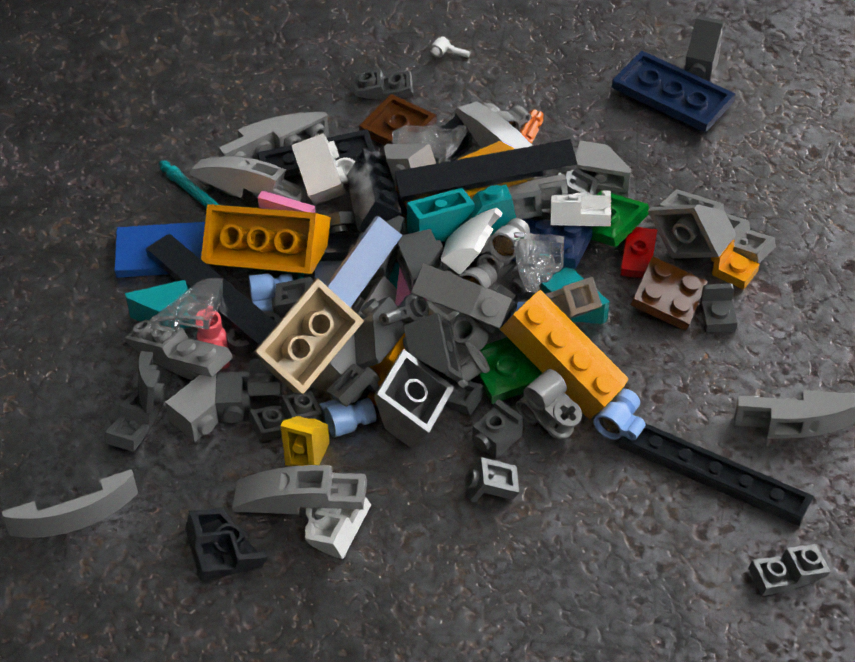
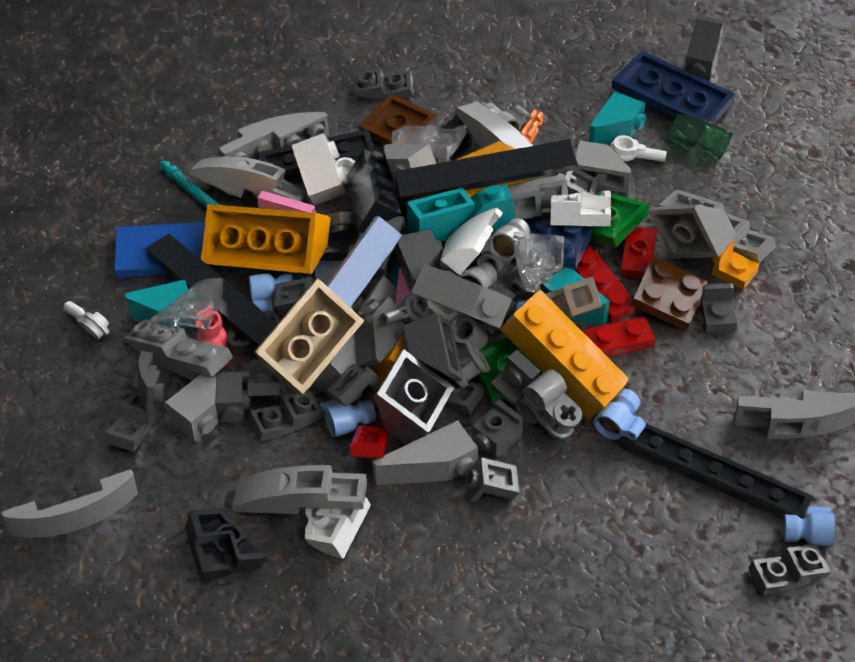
(92, 323): none -> white plate
(304, 441): yellow slope -> none
(369, 441): none -> red plate
(429, 459): none -> light grey slope
(442, 45): white hand -> none
(515, 377): none -> dark grey bracket
(607, 284): none -> red plate
(617, 118): none -> teal slope
(622, 336): none -> red plate
(628, 149): none -> white plate
(694, 132): none -> clear green slope
(815, 528): none -> light blue piece

